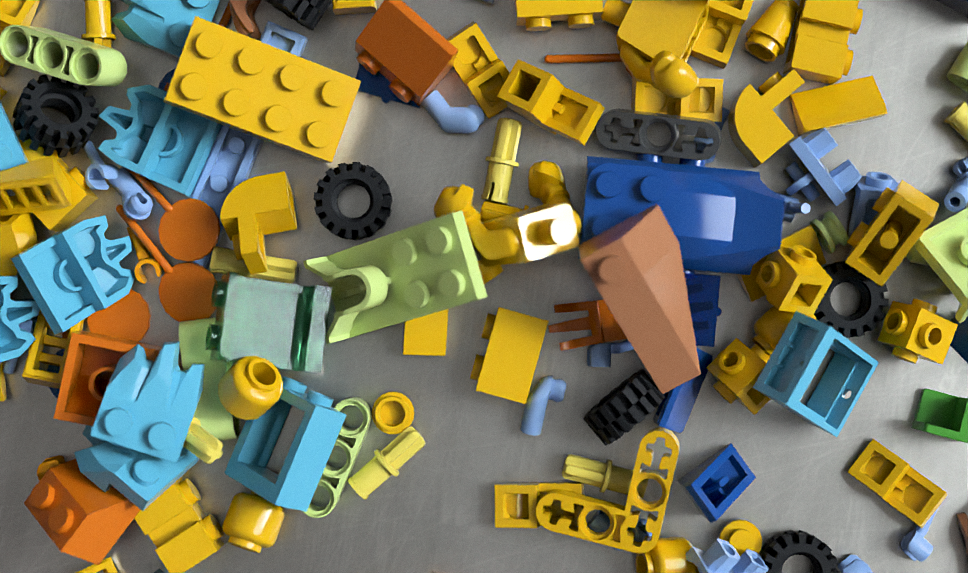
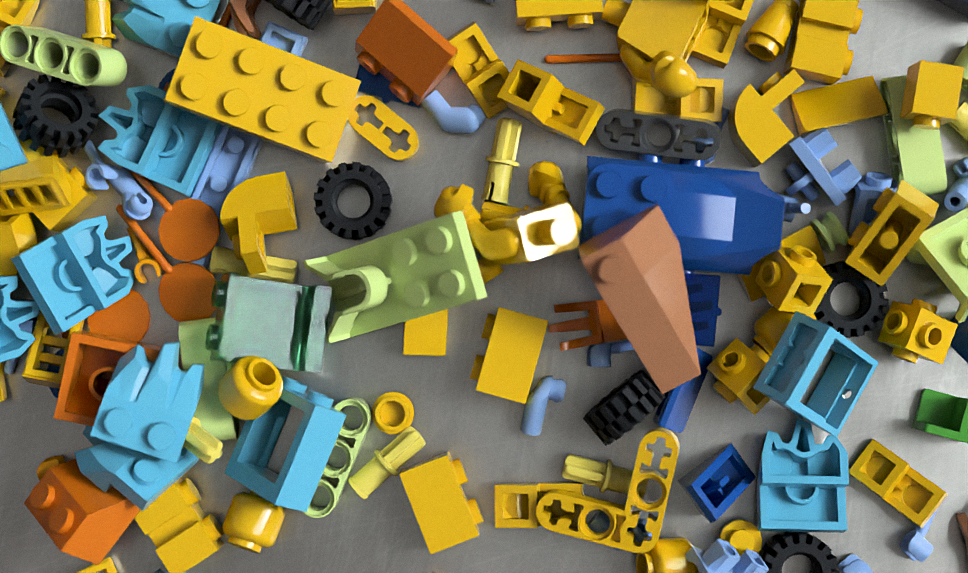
(389, 120): none -> yellow beam
(440, 502): none -> yellow brick
(802, 483): none -> medium azure plate
(913, 152): none -> yellowish green beam
(931, 94): none -> yellow brick

